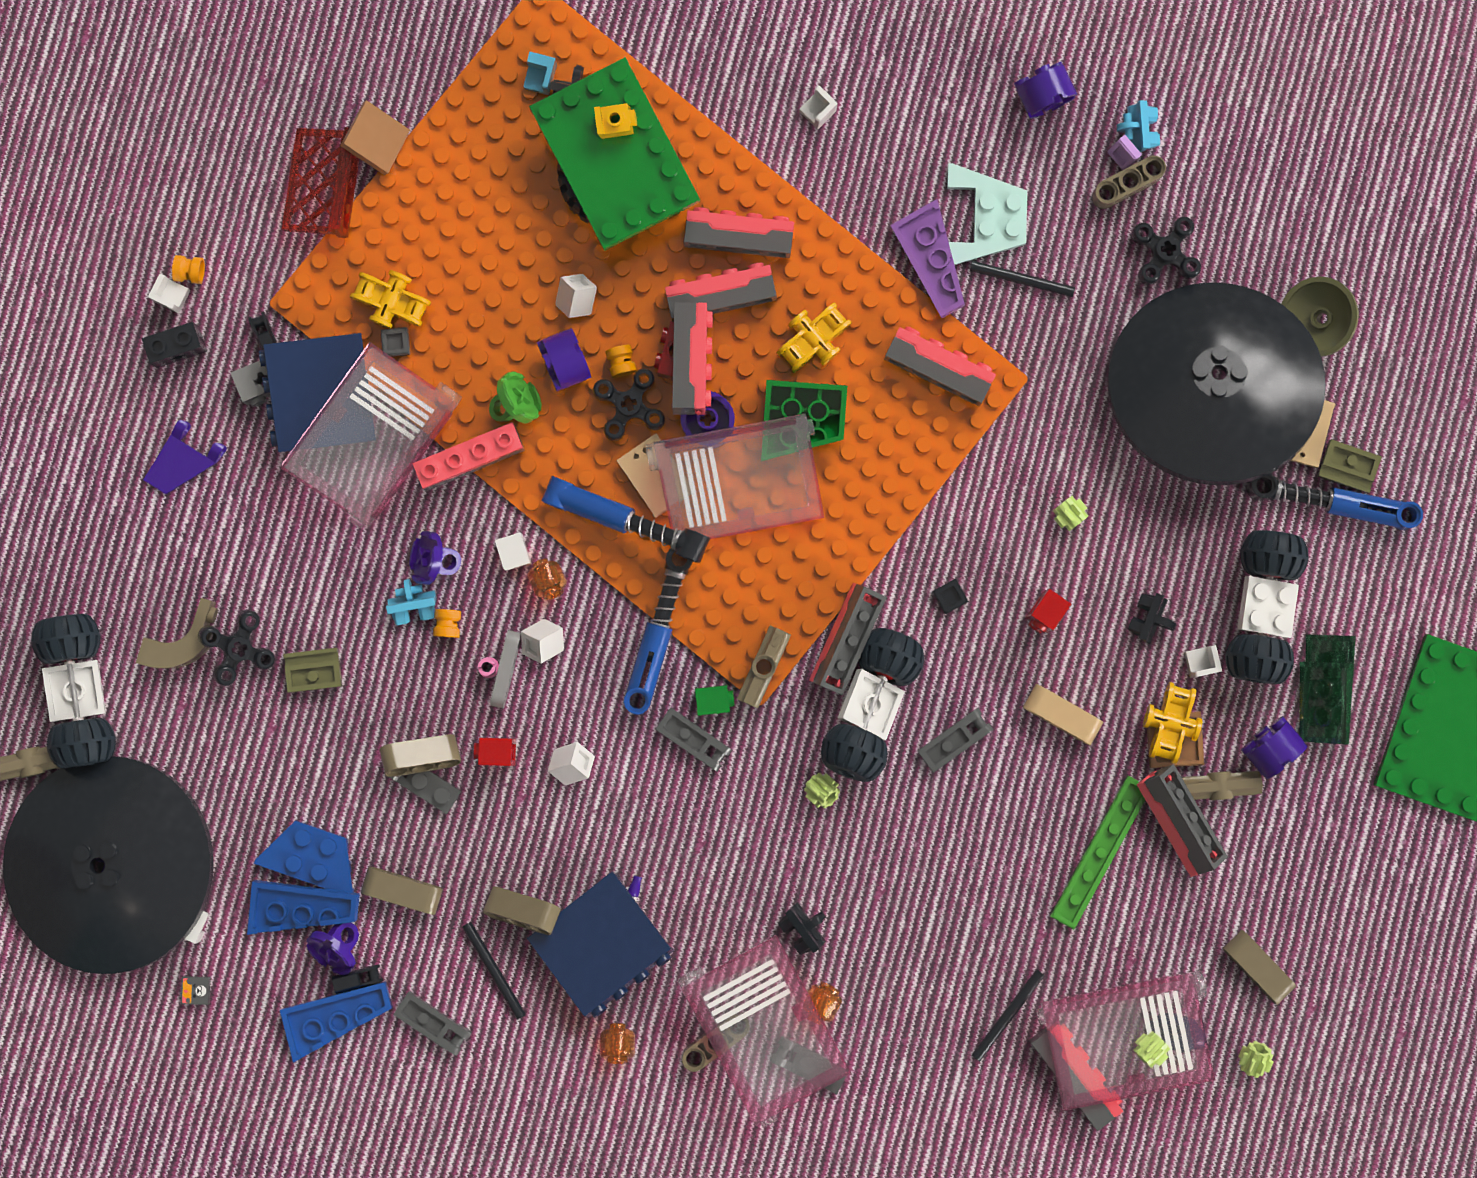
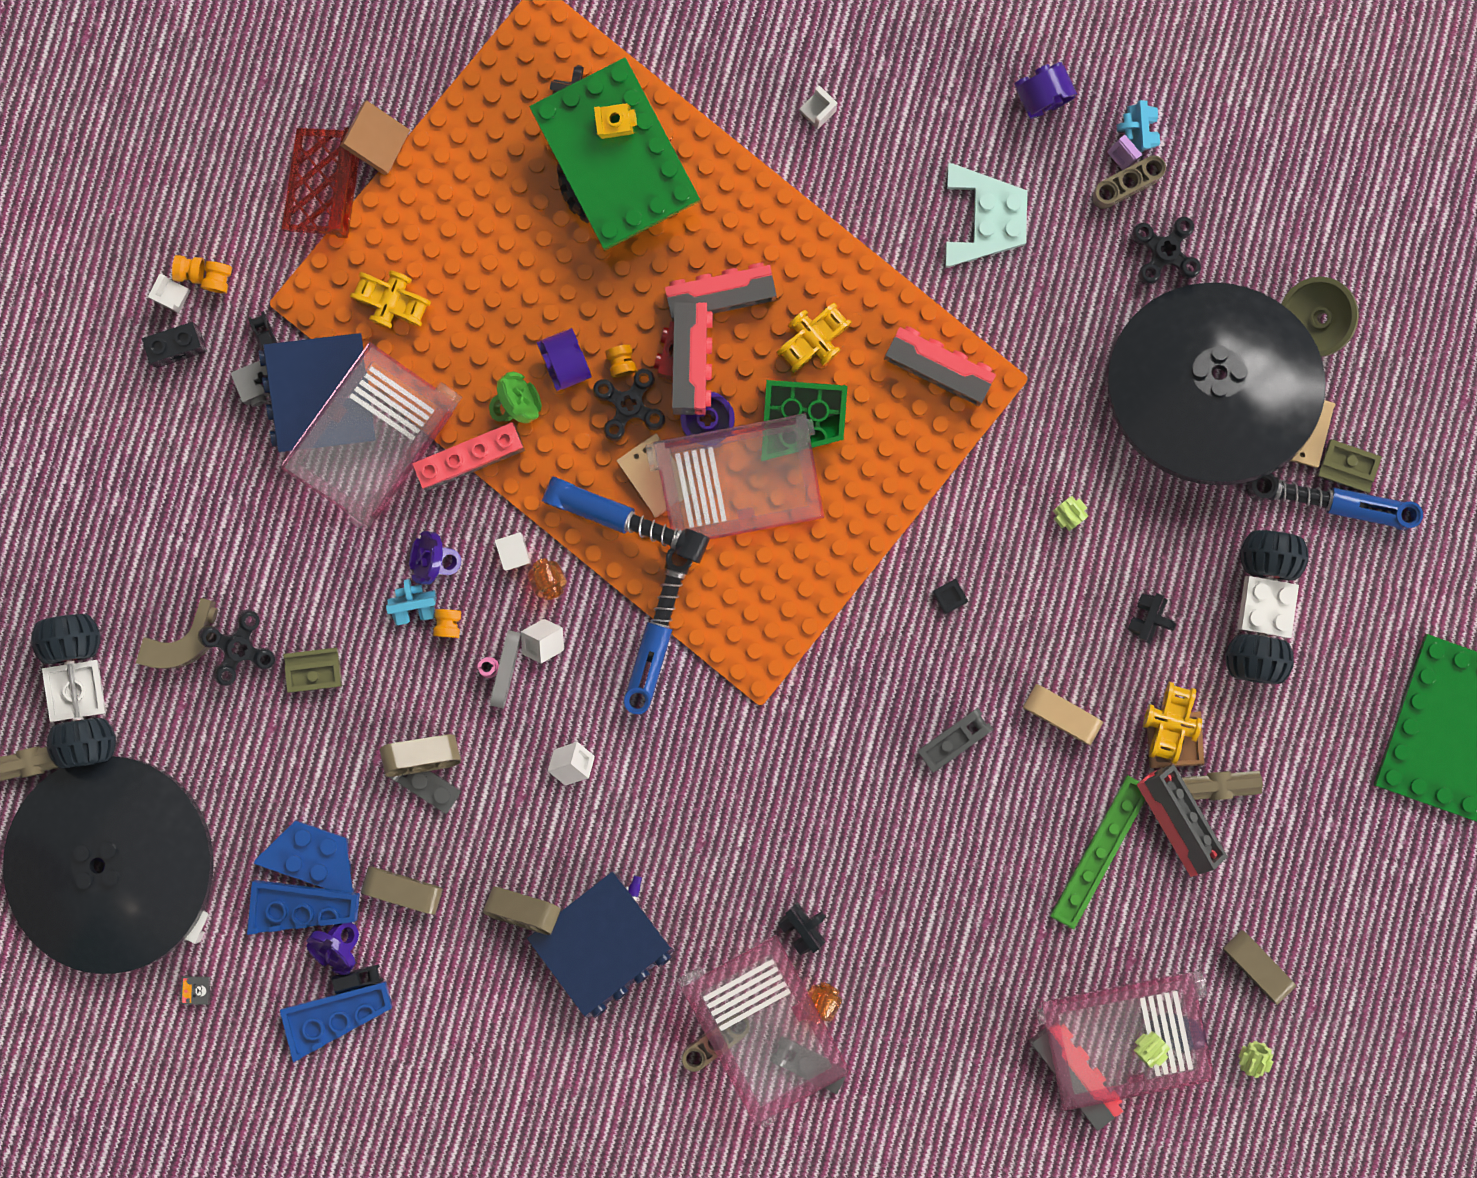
(179, 461): dark purple flag -> none
(216, 277): none -> light orange wheel
(395, 341): dark grey tile -> none
(431, 1023): dark grey plate -> none
(494, 970): black bar -> none
(495, 751): red brick -> none
(540, 73): medium azure panel -> none
(575, 295): white panel -> none
(617, 1044): clear orange head -> none
(692, 738): dark grey plate -> none
(714, 700): green brick -> none
(739, 233): piece -> none
(771, 650): dark tan piece -> none
(822, 790): yellowish green gear -> none
(847, 638): dark grey piece -> none
(871, 705): black plate -> none
(928, 249): medium lavender wing -> none
(1008, 1015): black bar -> none
(1023, 279): black bar -> none
(1047, 611): red brick -> none
(1203, 661): white panel -> none
(1274, 748): dark purple brick -> none
(1326, 688): clear green slope -> none

